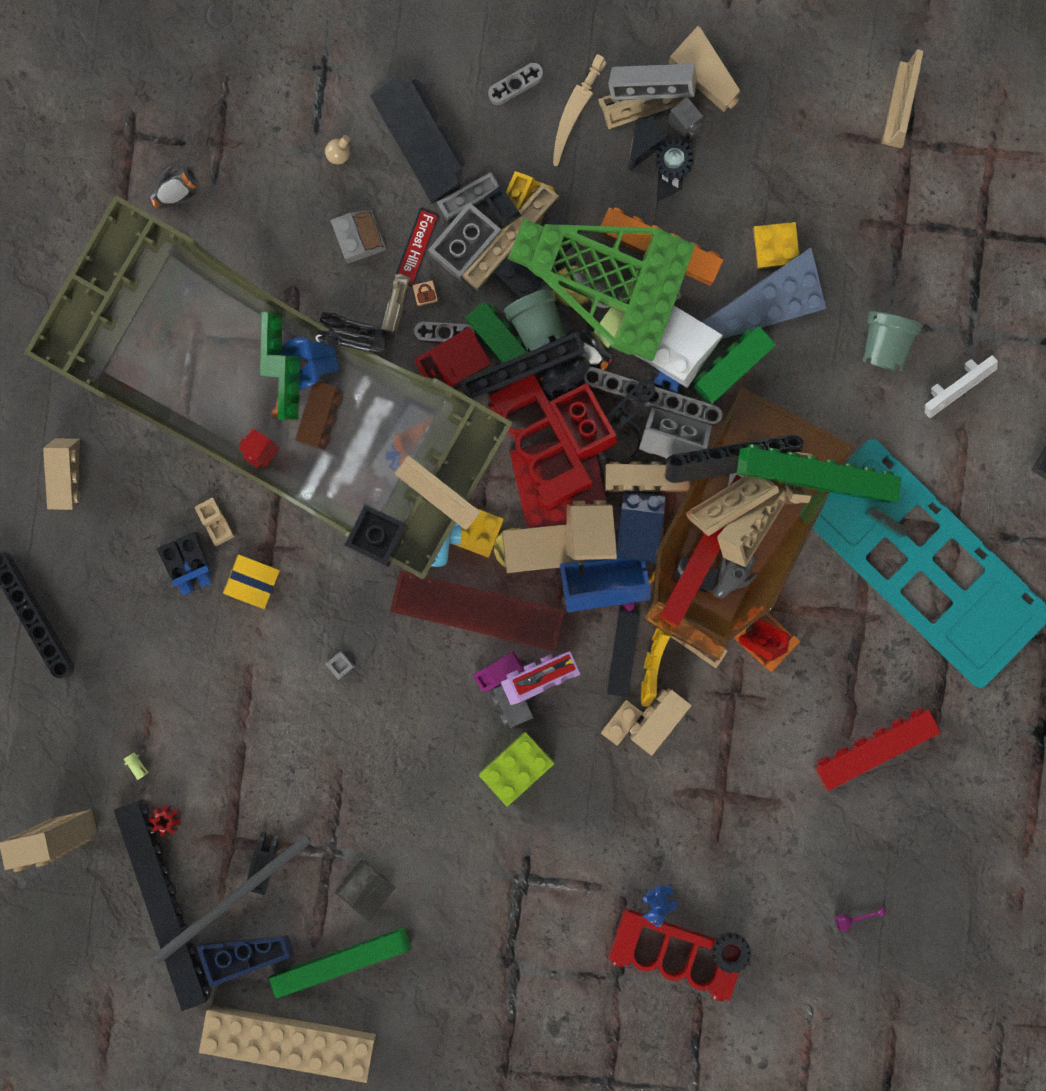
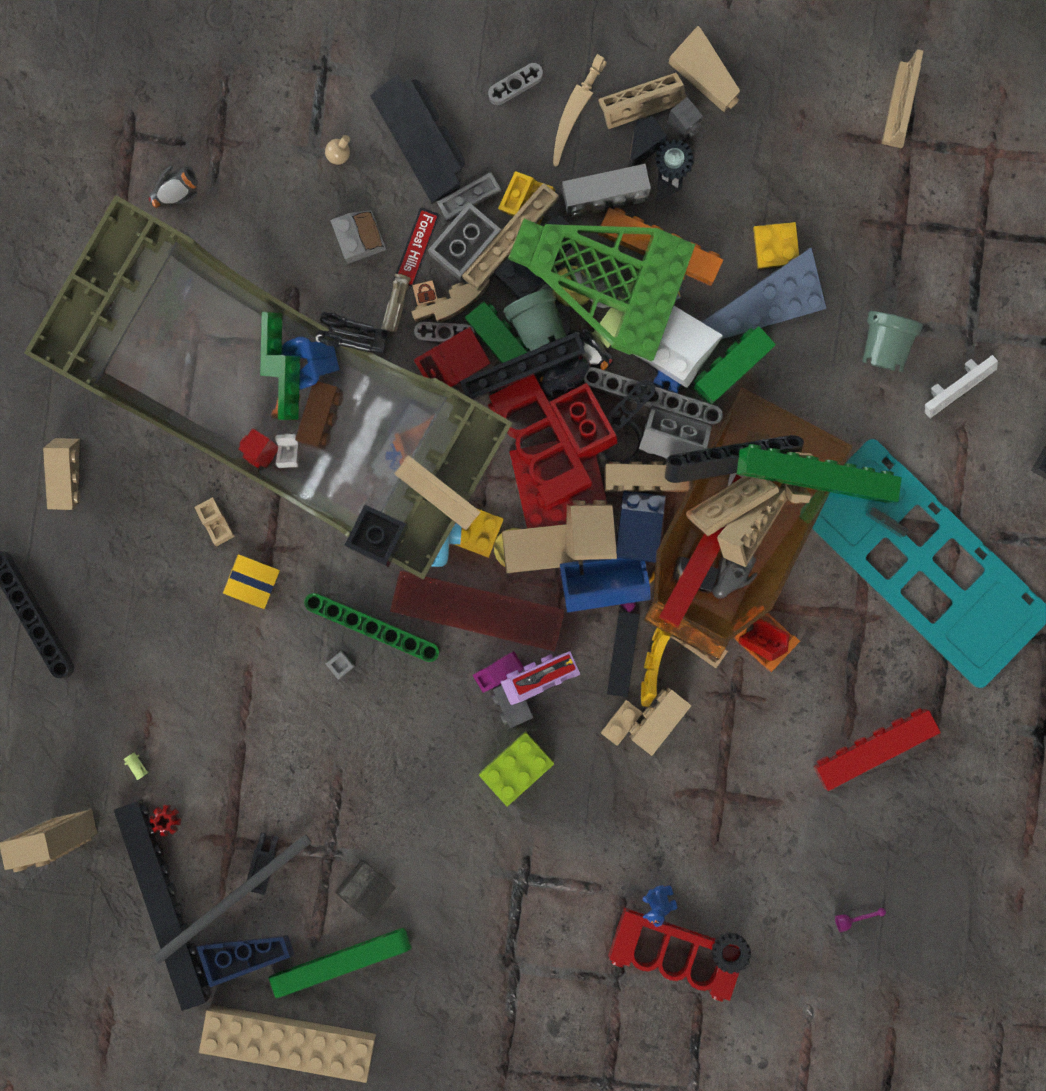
(186, 561): black hips -> none
(288, 451): none -> white bracket
(361, 627): none -> green beam
(444, 309): none -> tan slope
(502, 206): black tile -> none
(606, 190): none -> light grey brick
(652, 82): light grey brick -> none

